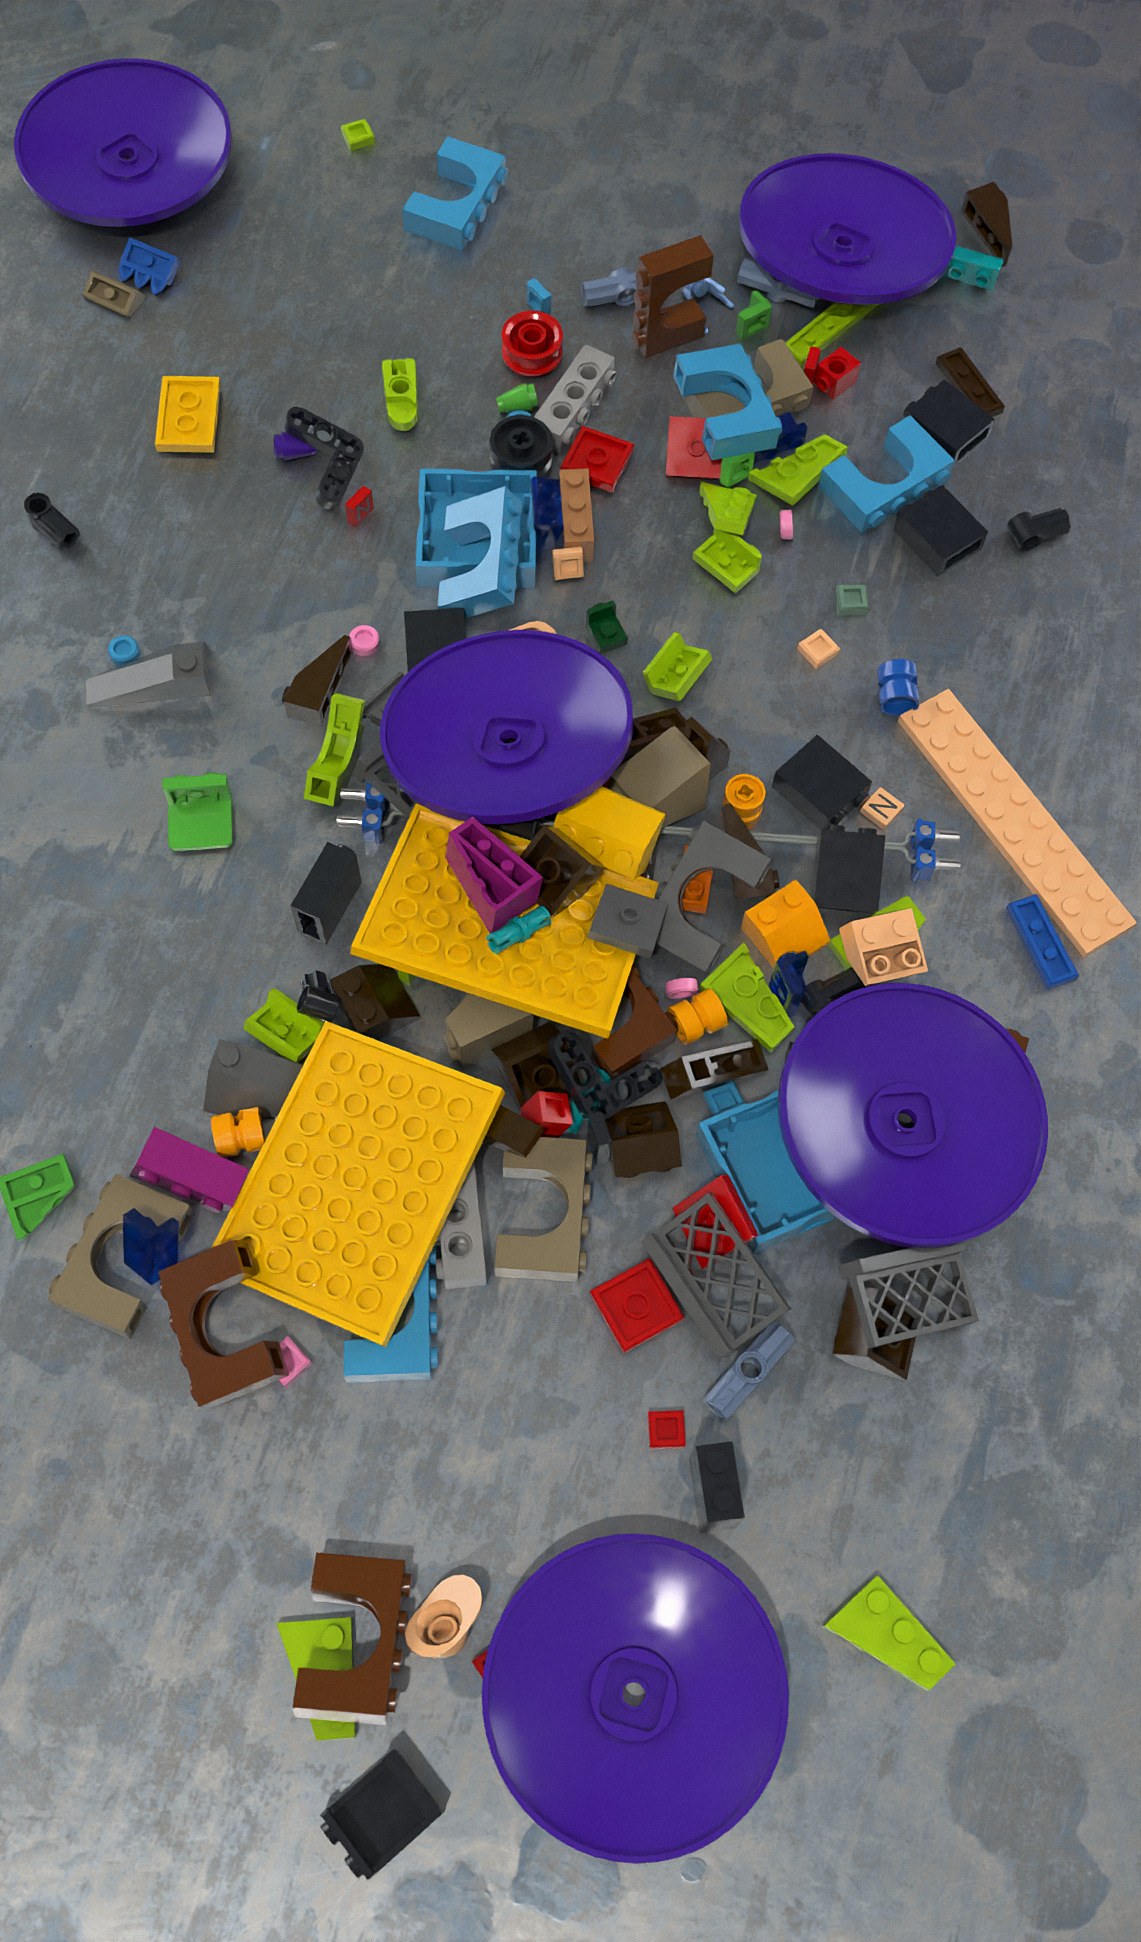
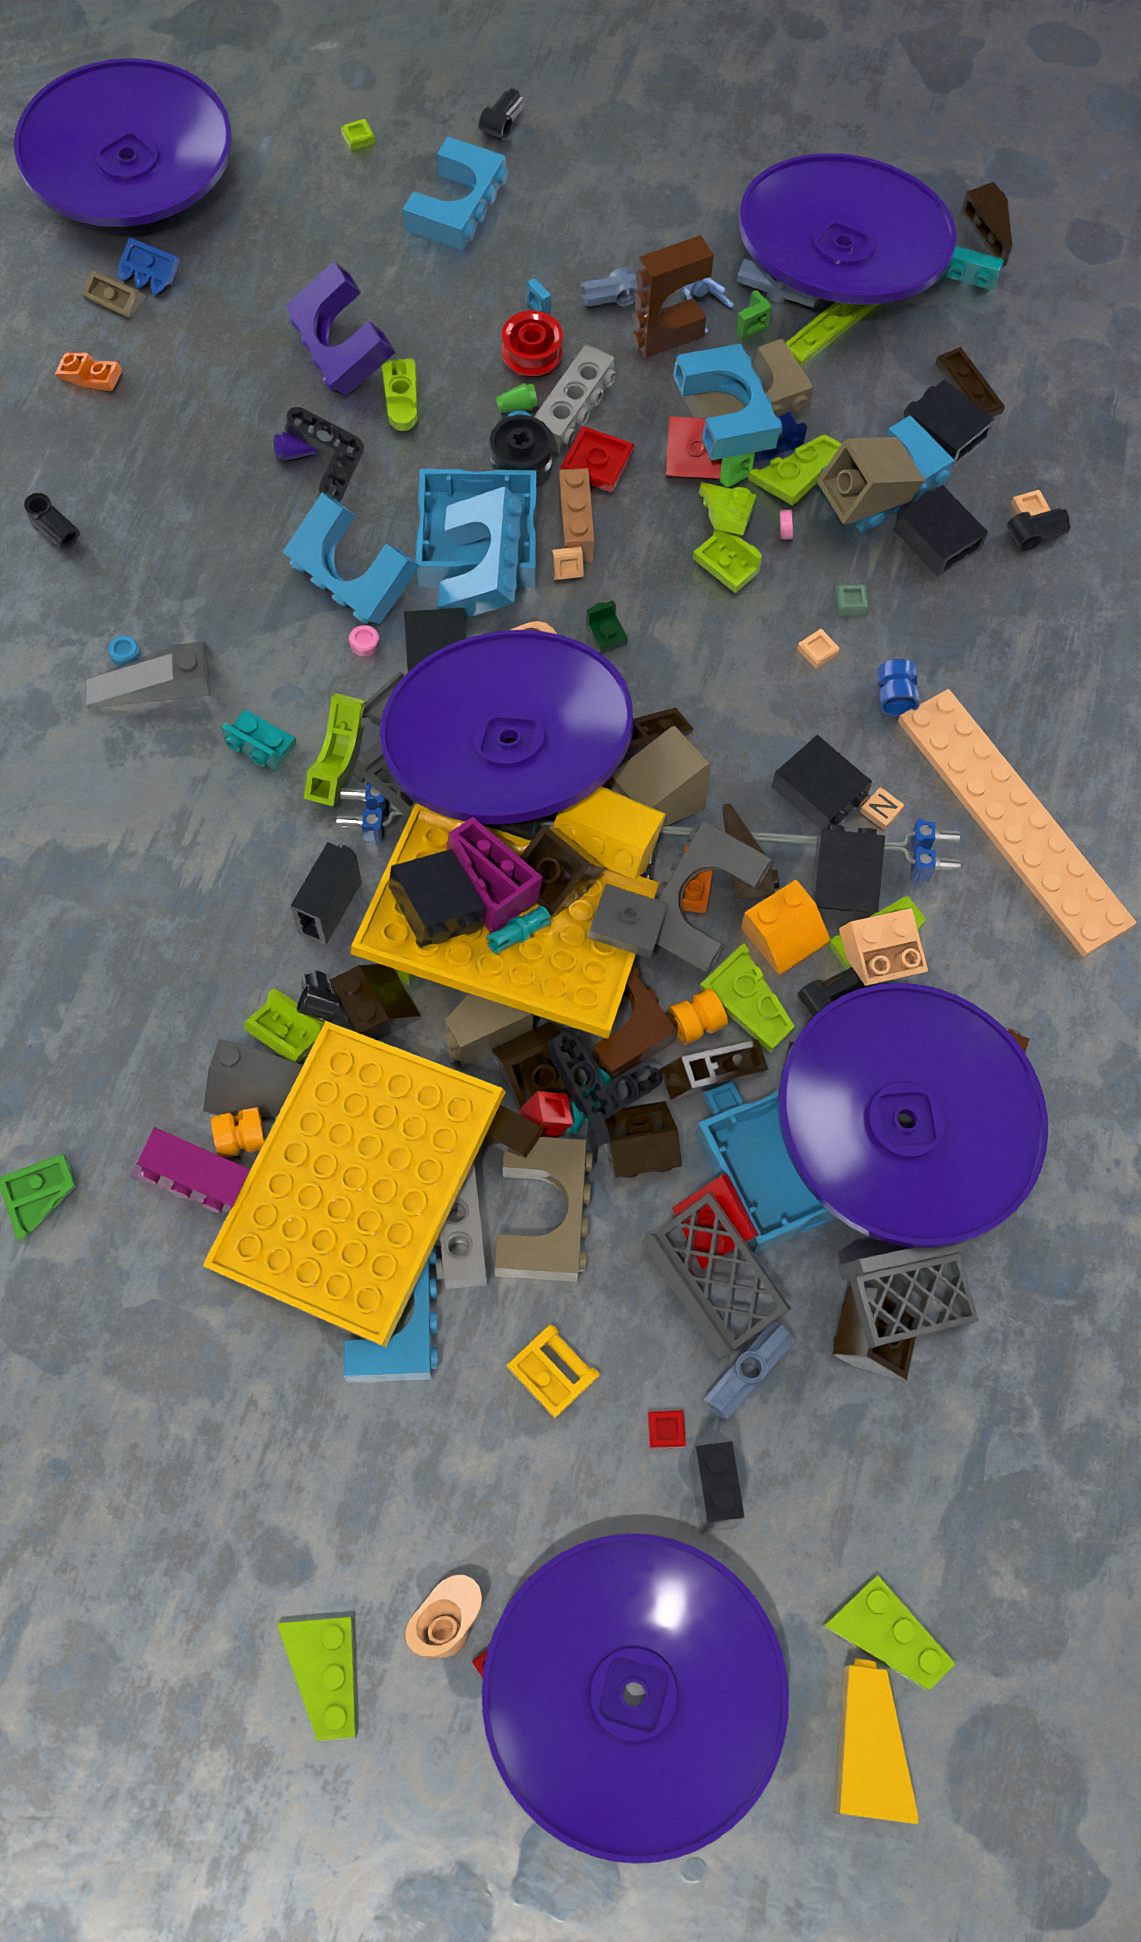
(80, 1286): dark tan arch -> none
(85, 372): none -> orange slope
(149, 1247): clear blue bracket -> none
(188, 414): yellow plate -> none
(189, 1291): reddish brown arch -> none
(199, 811): bright green bracket -> none
(258, 739): none -> teal bracket
(295, 1361): bright pink tile -> none
(313, 314): none -> dark purple arch
(313, 687): dark brown slope -> none
(314, 551): none -> dark azure arch
(359, 506): red tile -> none
(367, 1690): reddish brown arch -> none
(380, 1815): black panel -> none
(436, 897): none -> black brick
(499, 119): none -> black piece
(544, 1378): none -> yellow plate
(547, 509): clear blue bracket -> none
(636, 1306): red plate -> none
(675, 668): lime bracket -> none
(681, 988): bright pink tile -> none
(712, 748): dark brown slope -> none
(746, 796): light orange wheel -> none
(788, 980): clear blue bracket -> none
(811, 363): red tile -> none
(837, 373): red brick -> none
(869, 477): none -> dark tan slope
(871, 1754): none -> yellow slope
(1030, 502): none -> light nougat tile
(1042, 942): blue tile -> none

